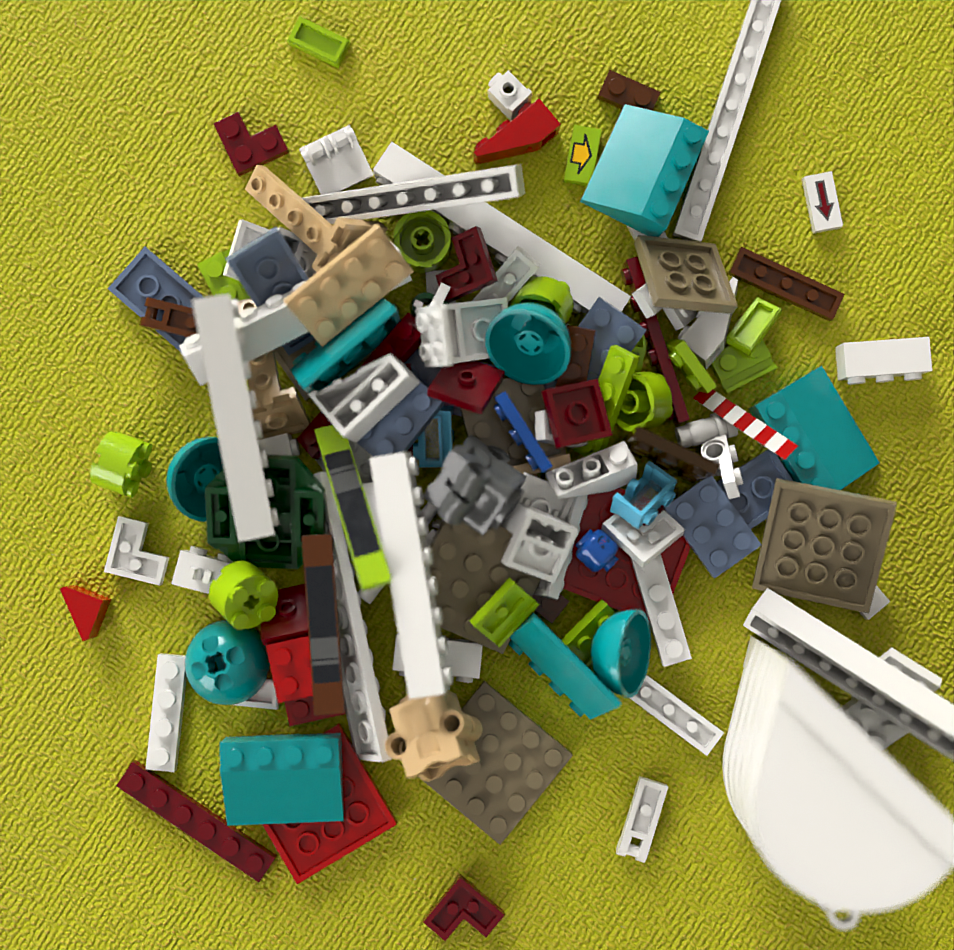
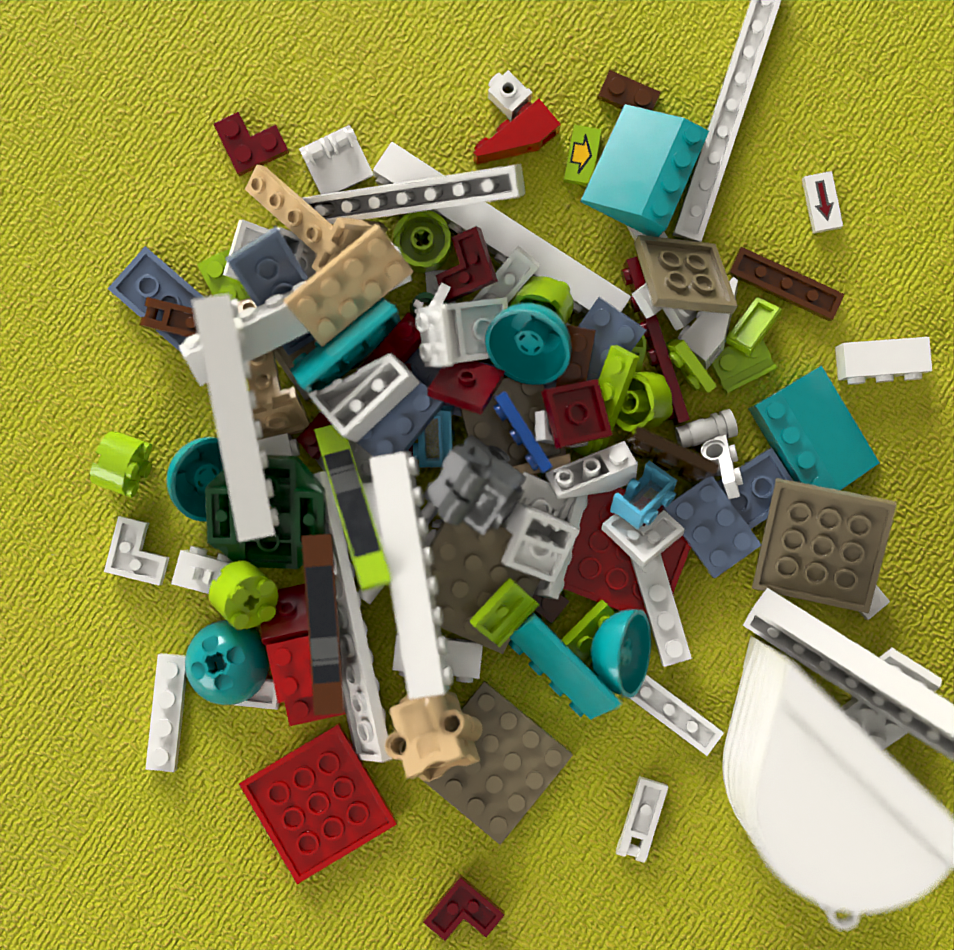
(86, 609): red slope -> none
(196, 820): dark red plate -> none
(282, 778): teal slope -> none
(318, 42): lime tile -> none
(597, 550): blue head -> none
(746, 423): sticker -> none

